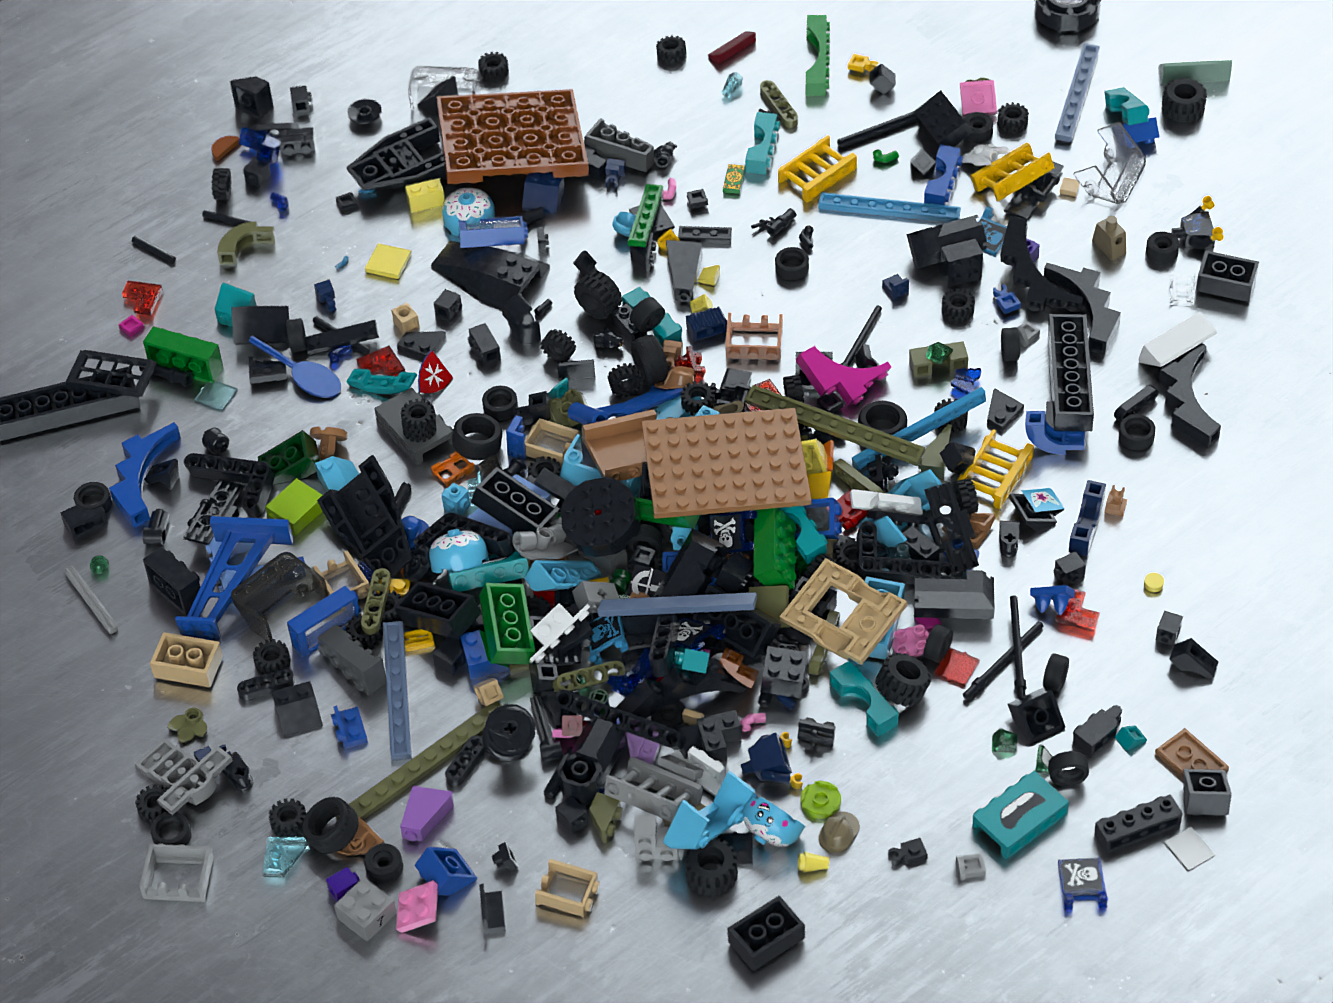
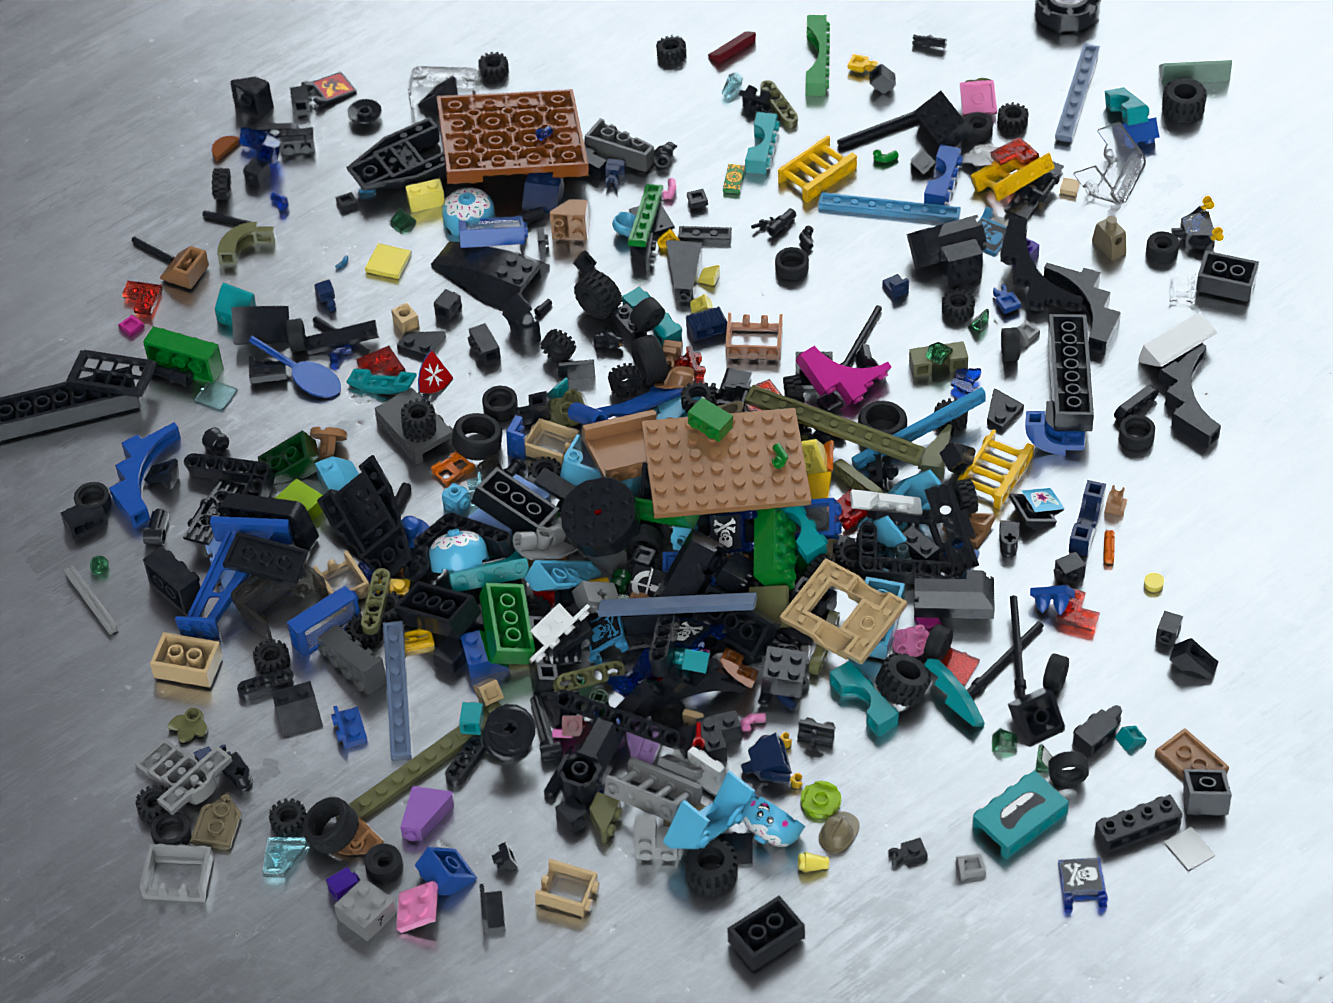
(186, 267): none -> medium nougat slope
(217, 824): none -> dark tan tile
(252, 506): none -> black beam
(266, 559): none -> black tile
(330, 89): none -> flag
(402, 219): none -> clear green slope
(471, 718): none -> teal brick
(542, 133): none -> clear blue arm
(570, 220): none -> medium nougat slope
(698, 740): none -> red hand
(710, 419): none -> green brick
(754, 102): none -> black hips
(781, 458): none -> green arm
(929, 41): none -> black pin
(957, 694): none -> teal slope
(980, 321): none -> clear green slope
(1015, 149): none -> clear red plate
(1109, 546): none -> orange axle

